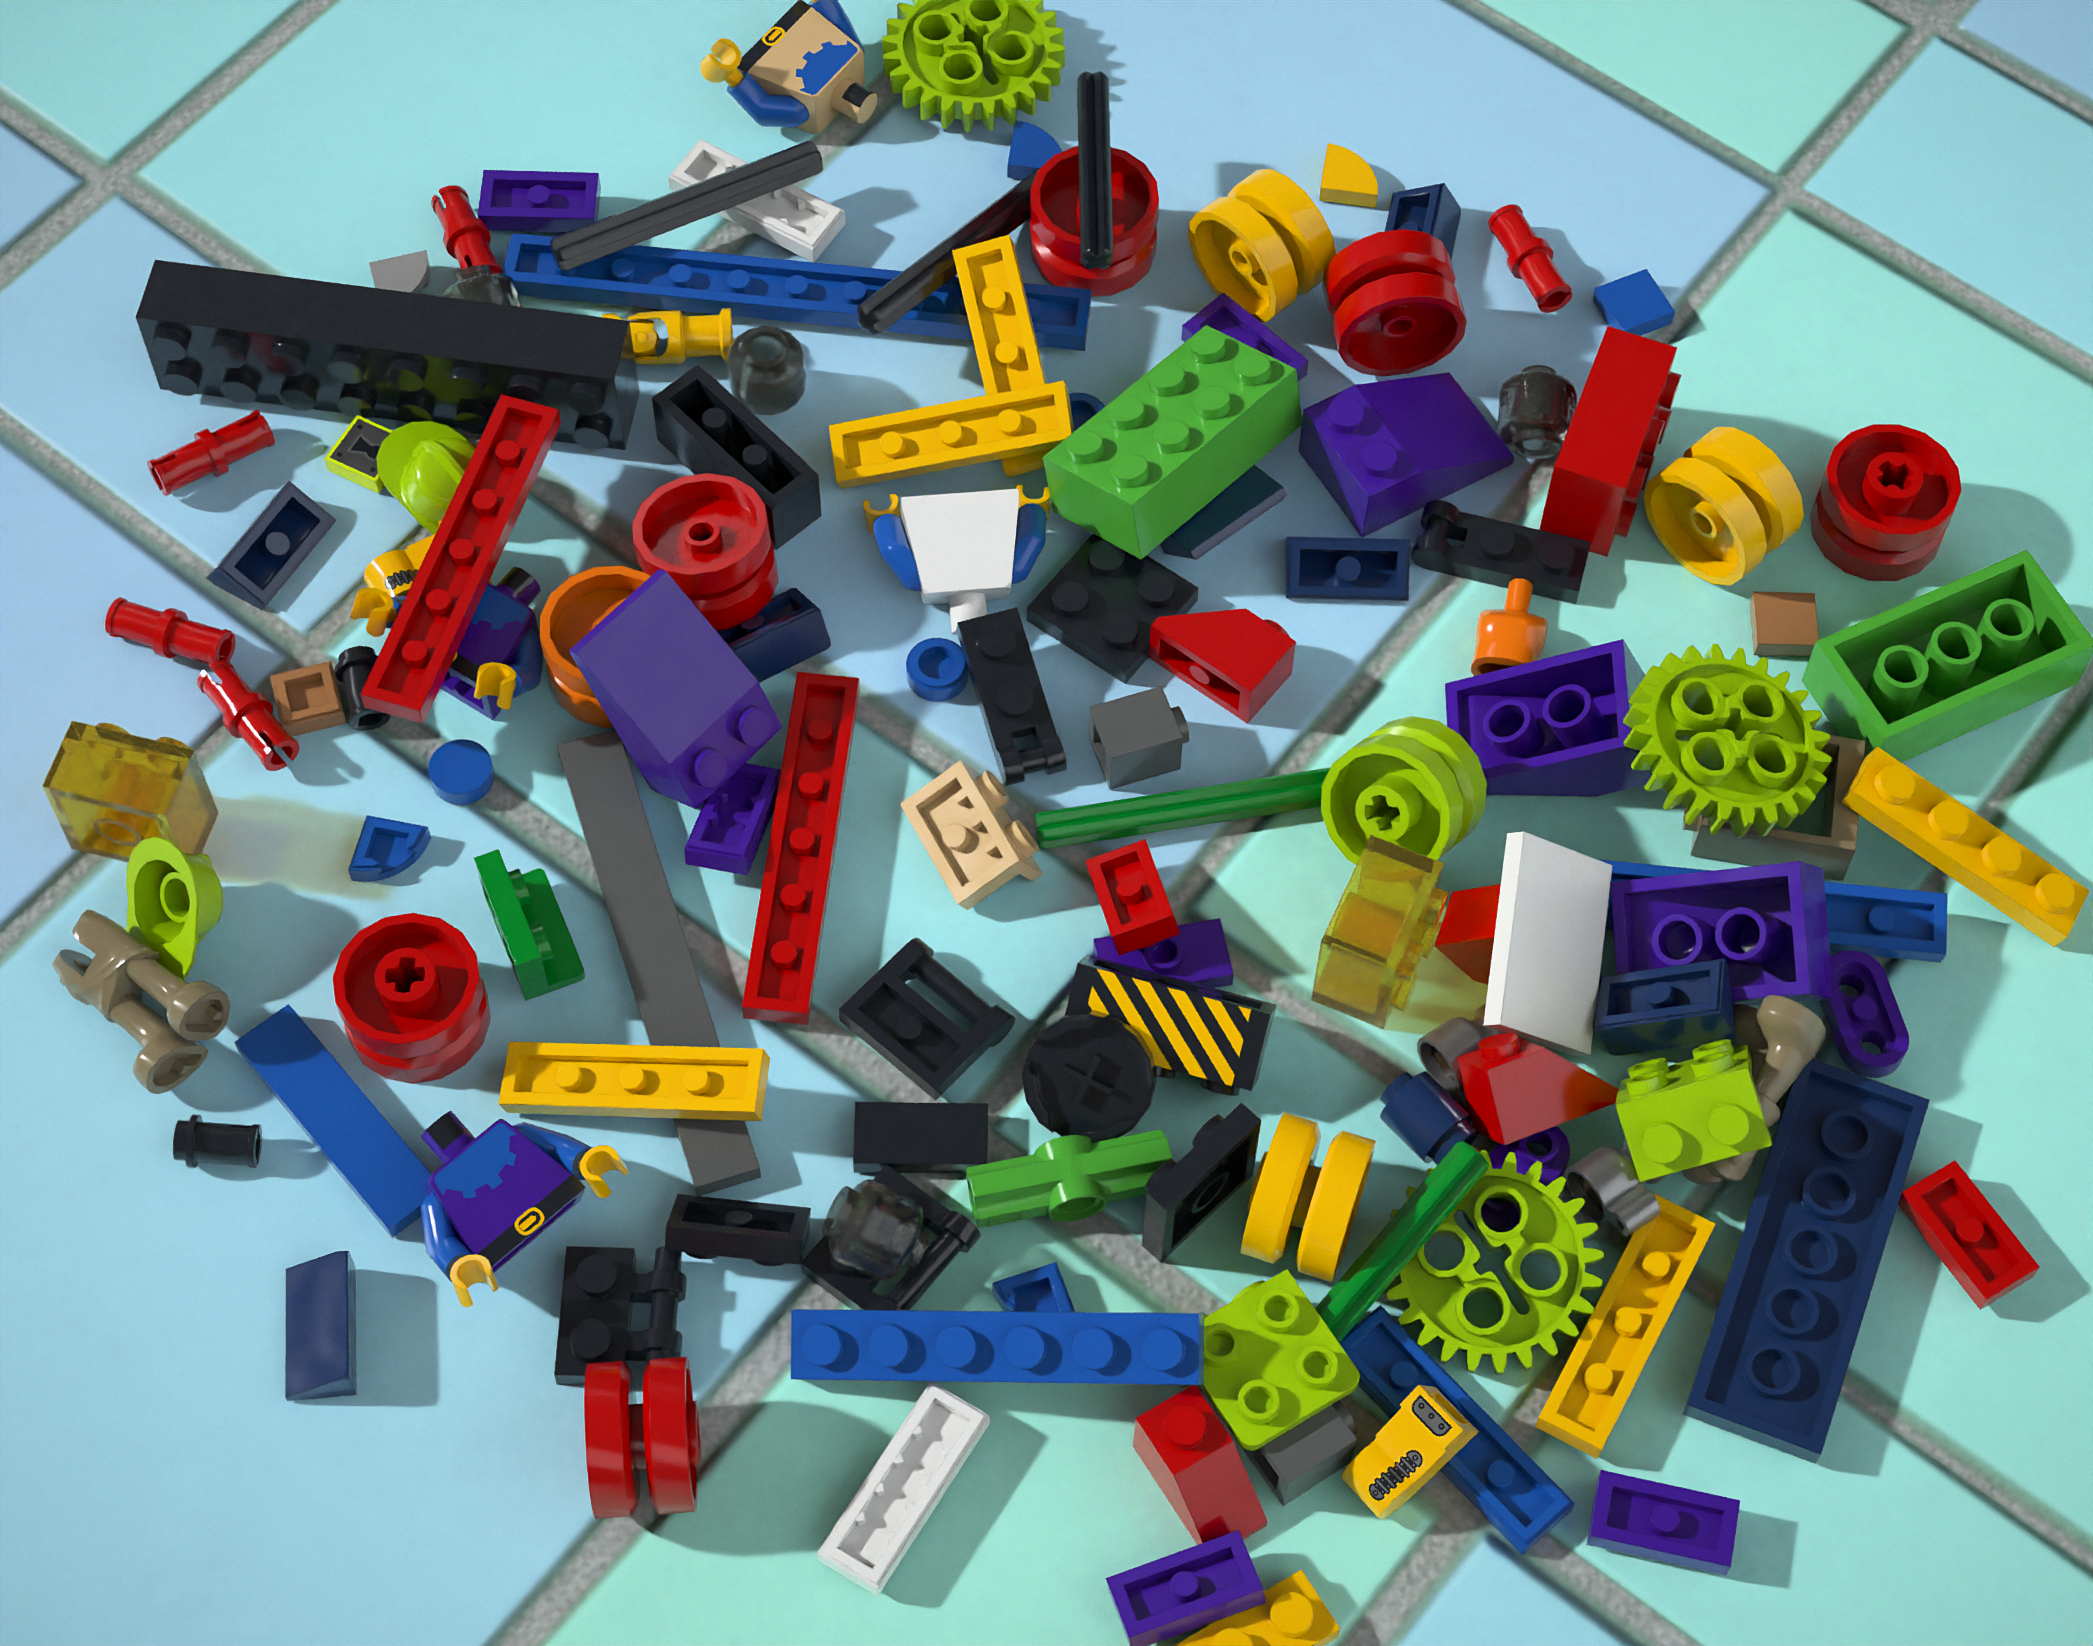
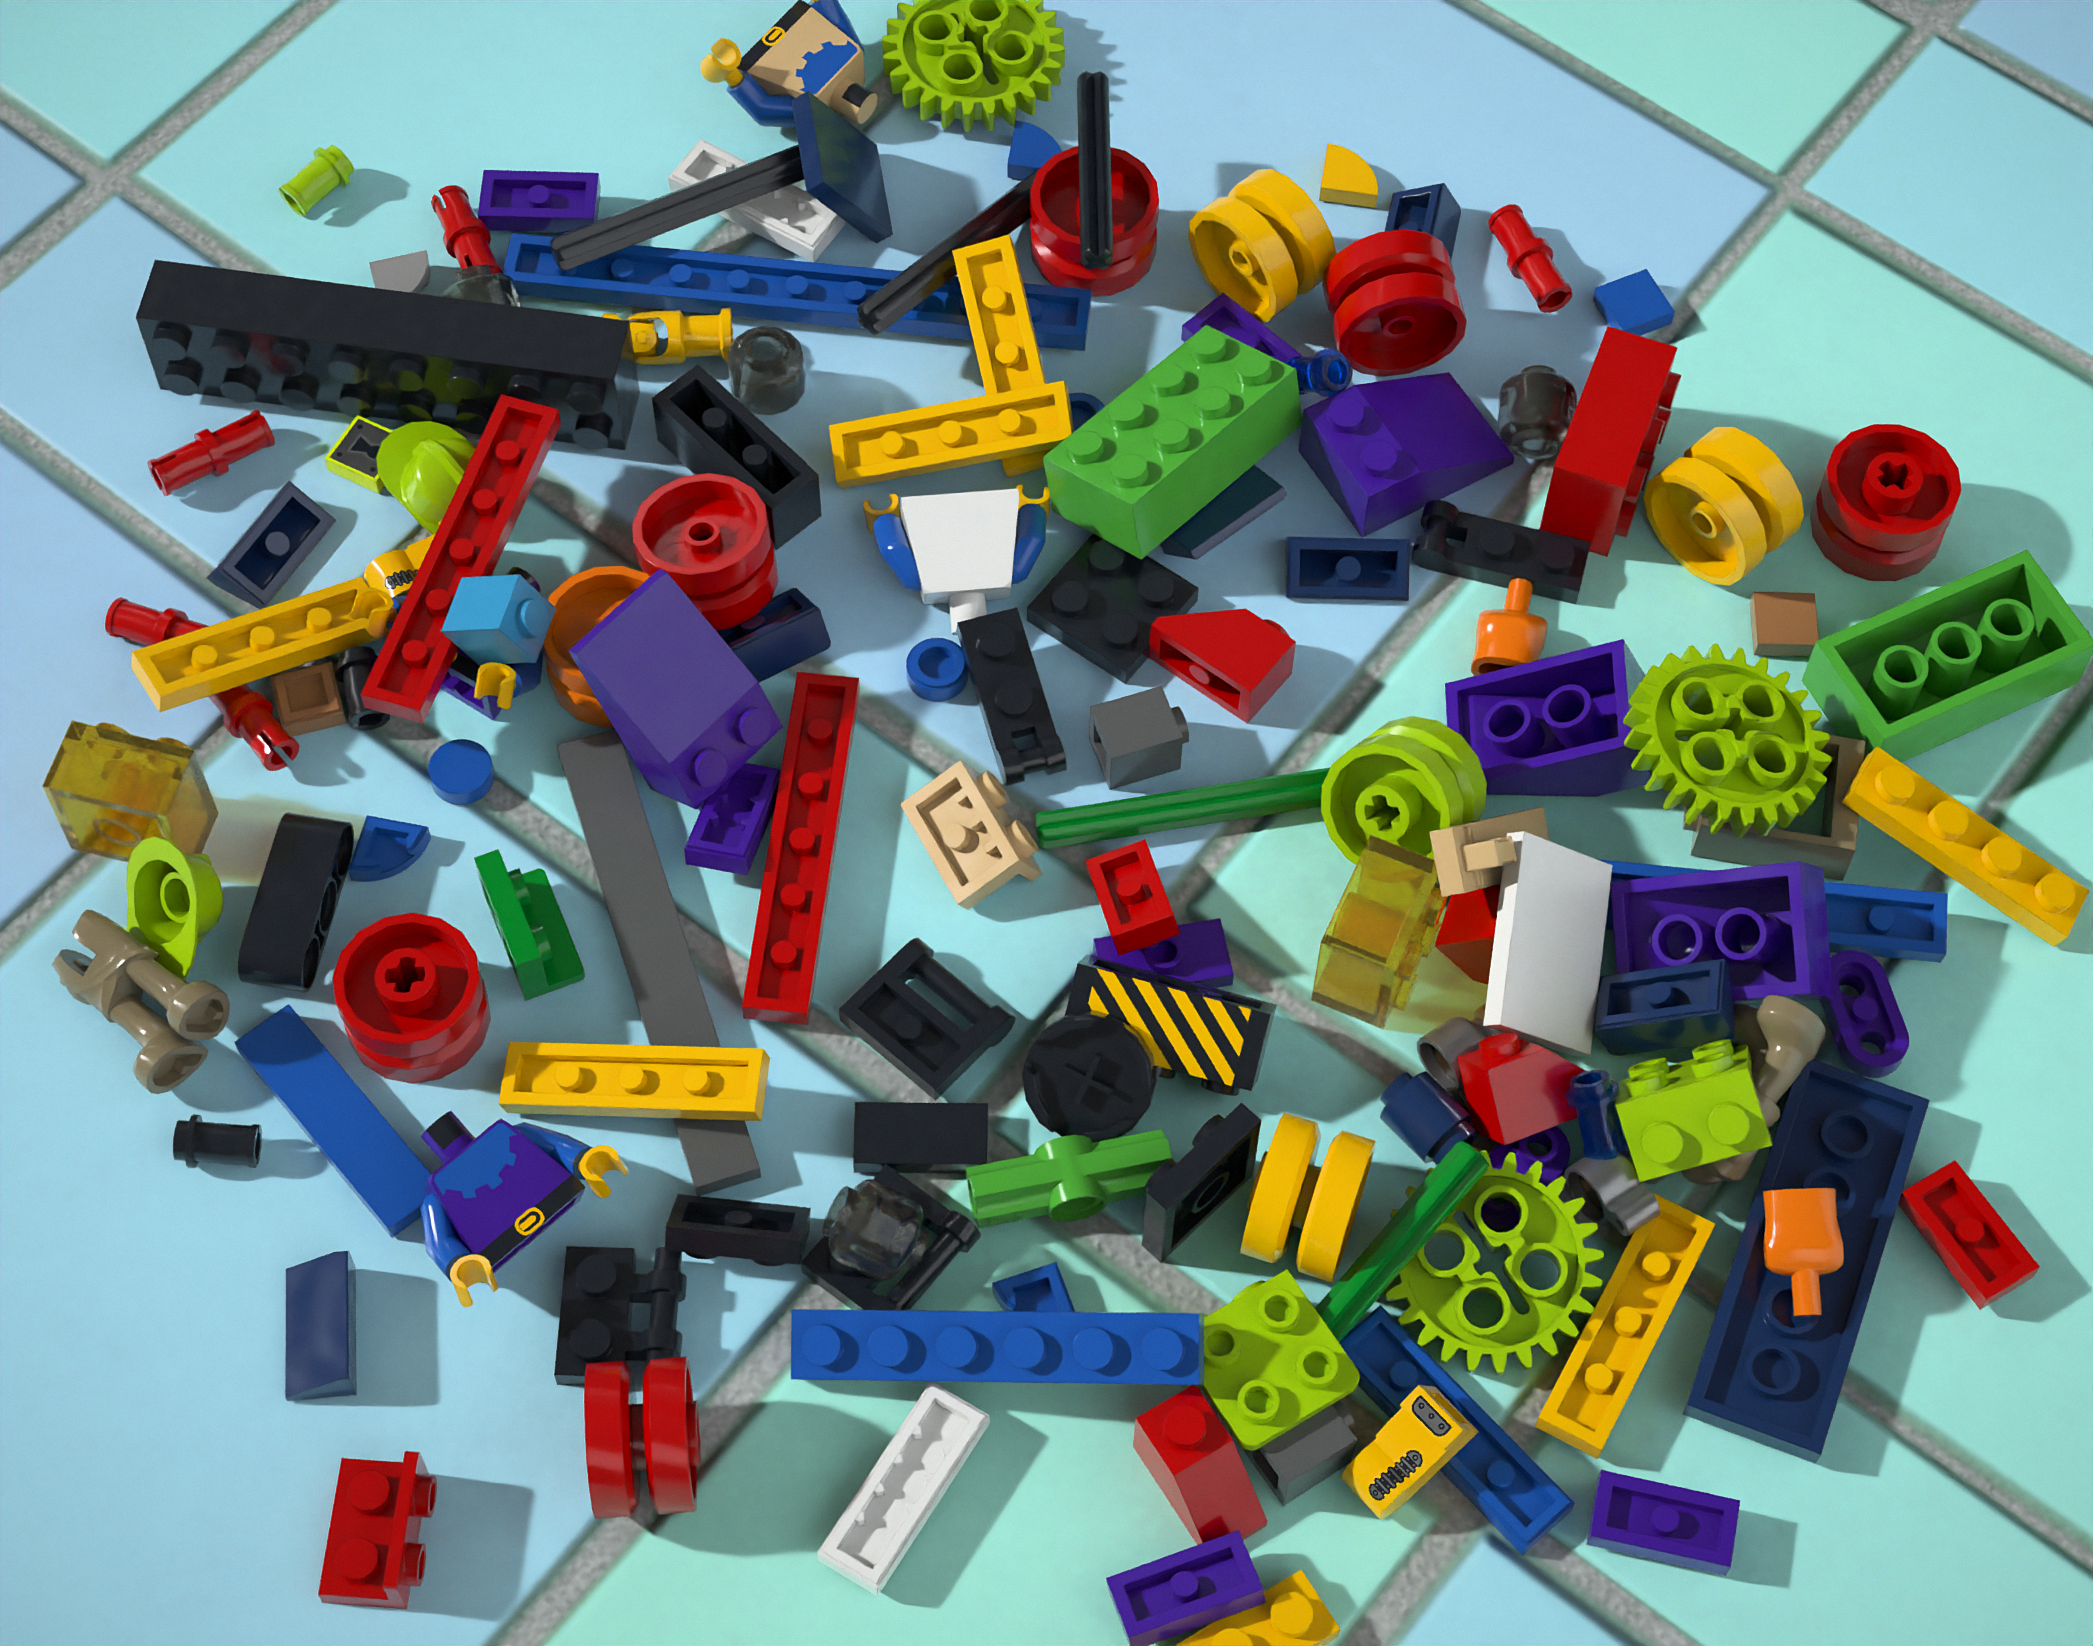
(251, 646): none -> yellow plate
(296, 902): none -> black beam
(317, 179): none -> lime pin
(375, 1532): none -> red bracket
(498, 619): none -> dark azure brick
(841, 167): none -> dark blue tile
(1323, 373): none -> clear blue pin
(1474, 852): none -> tan hinge
(1599, 1123): none -> clear blue pin
(1802, 1241): none -> orange piece

